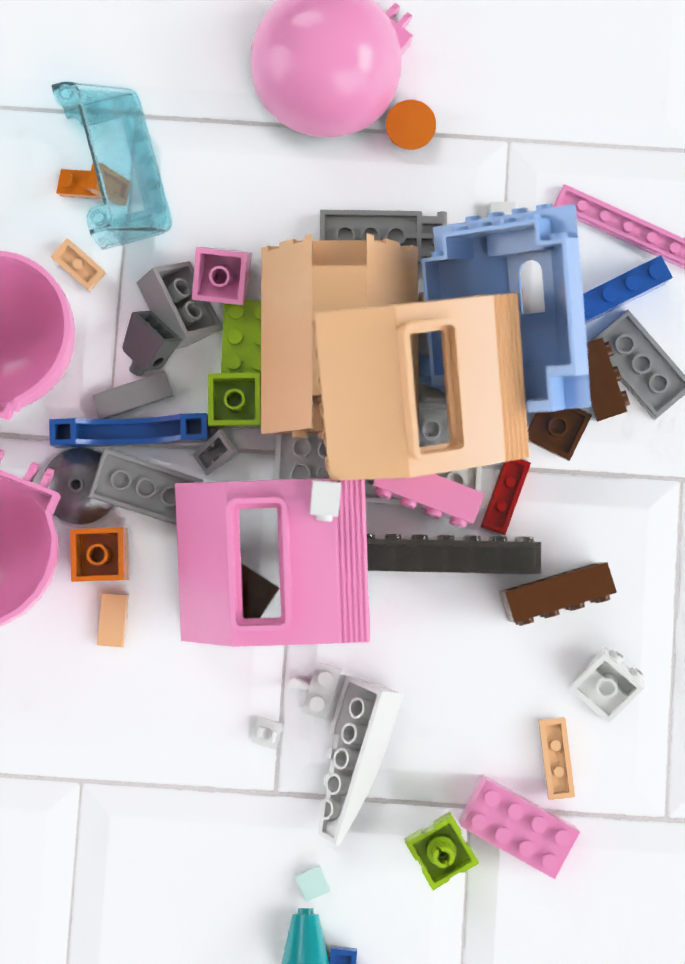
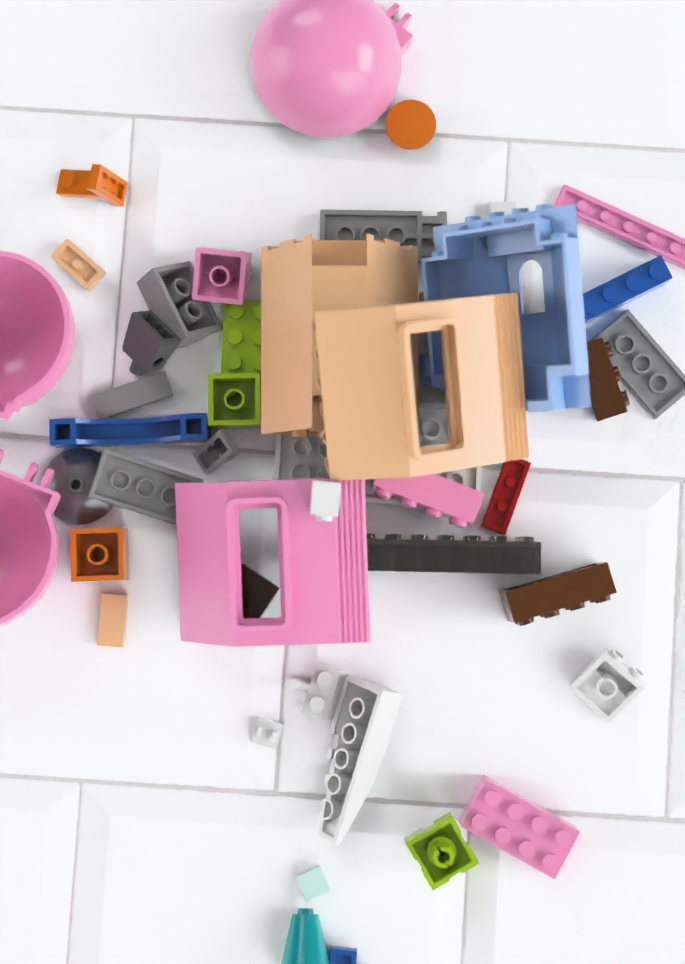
(123, 162): clear light blue windscreen -> none
(556, 758): light nougat plate -> none
(558, 430): reddish brown plate -> none

